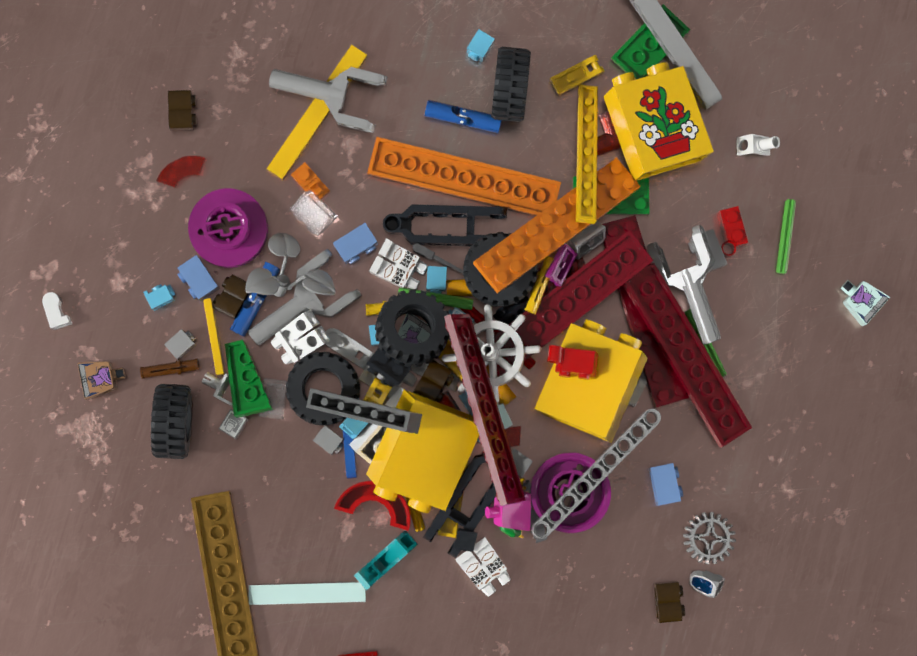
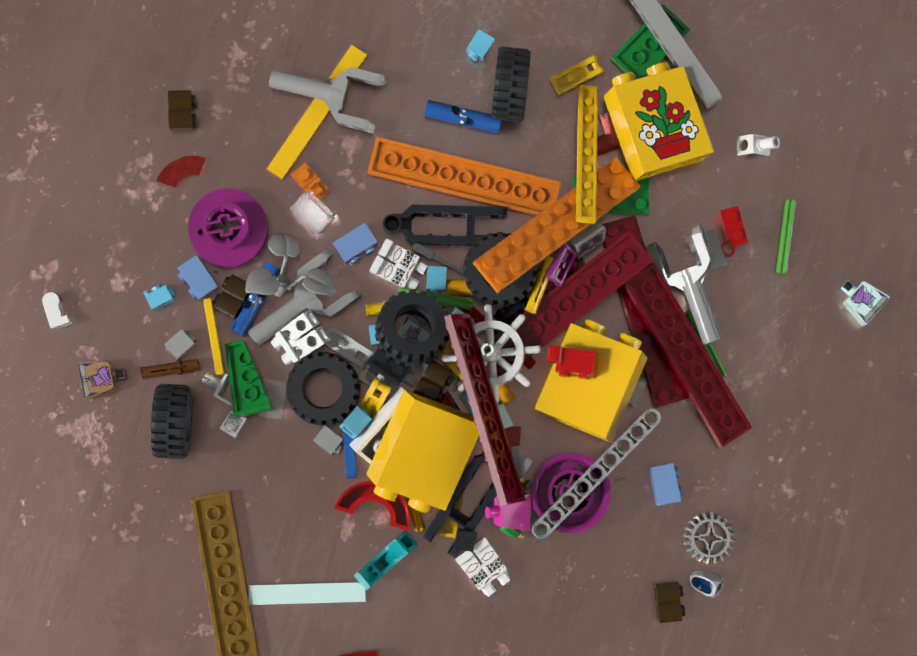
(364, 411): dark grey brick -> none

